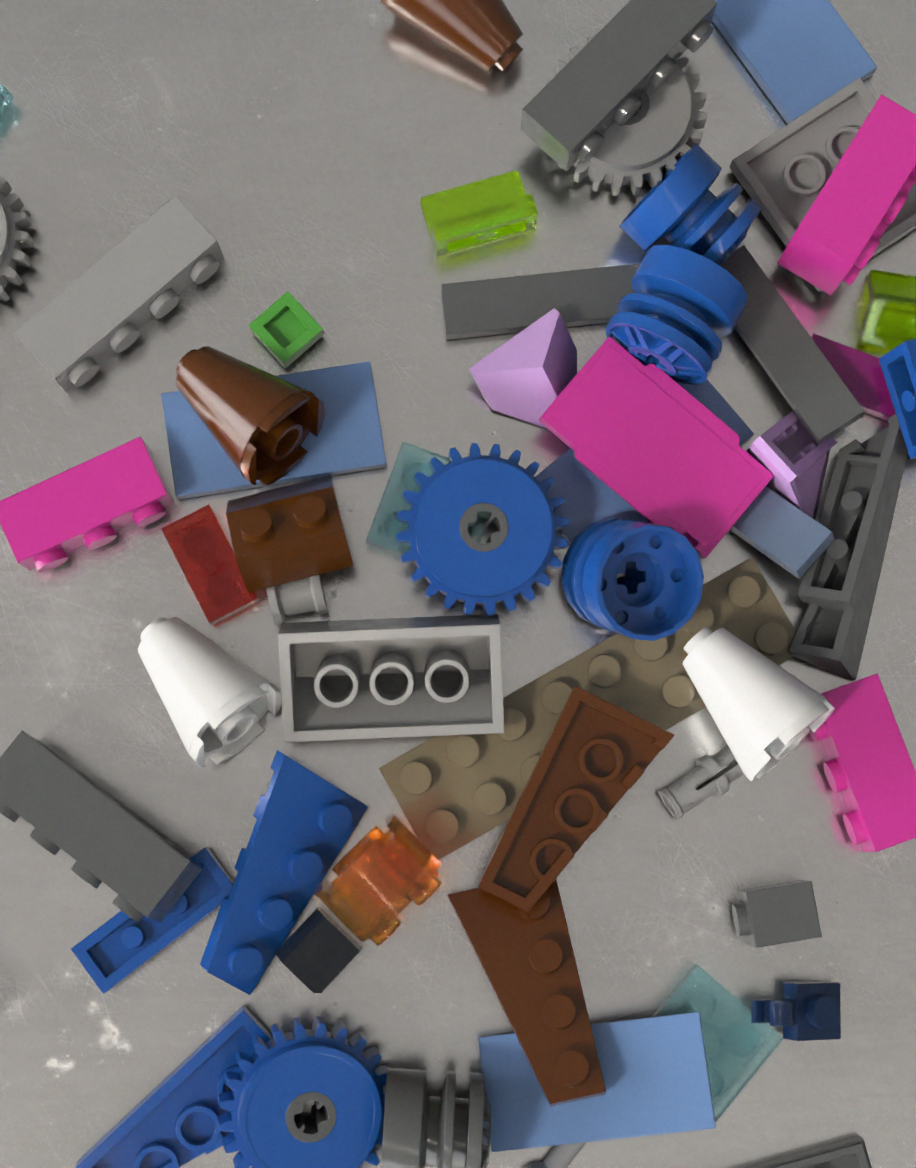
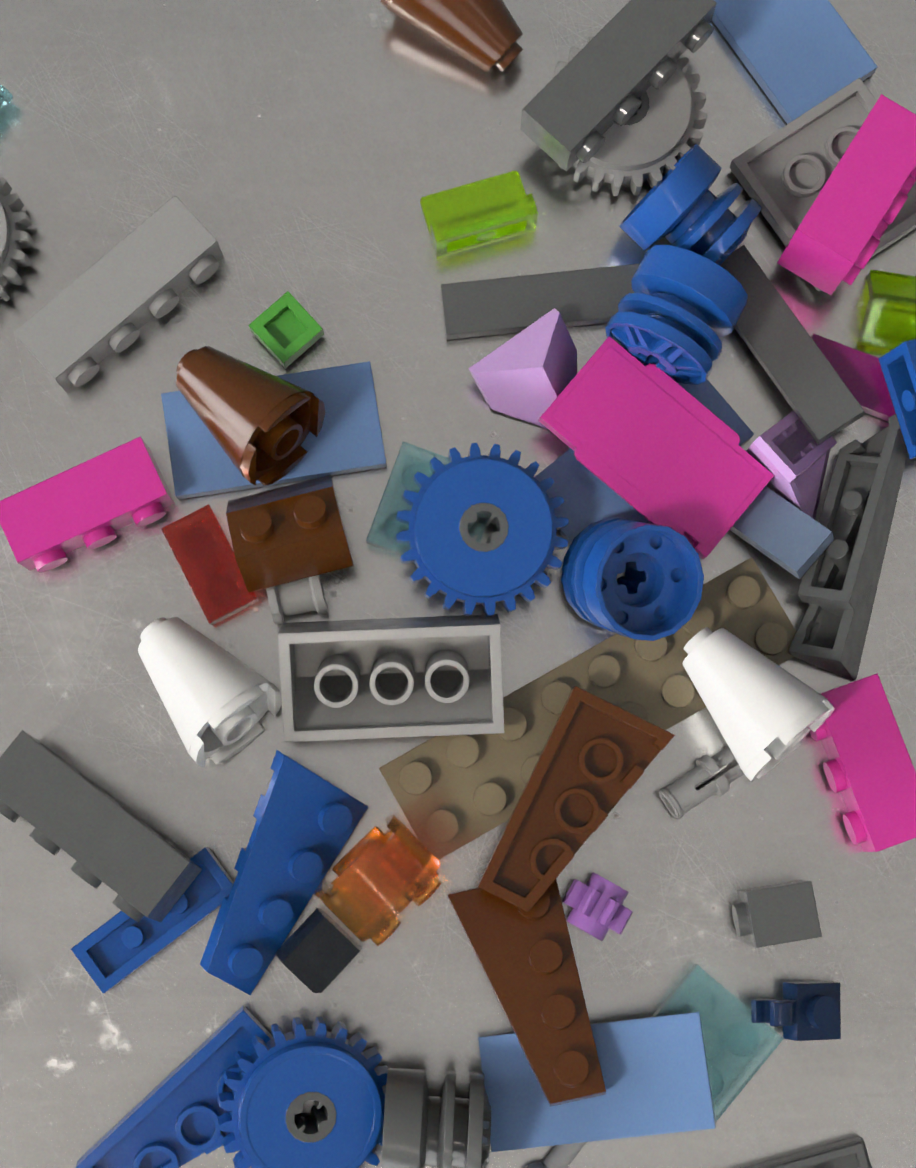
(597, 906): none -> medium lavender gear

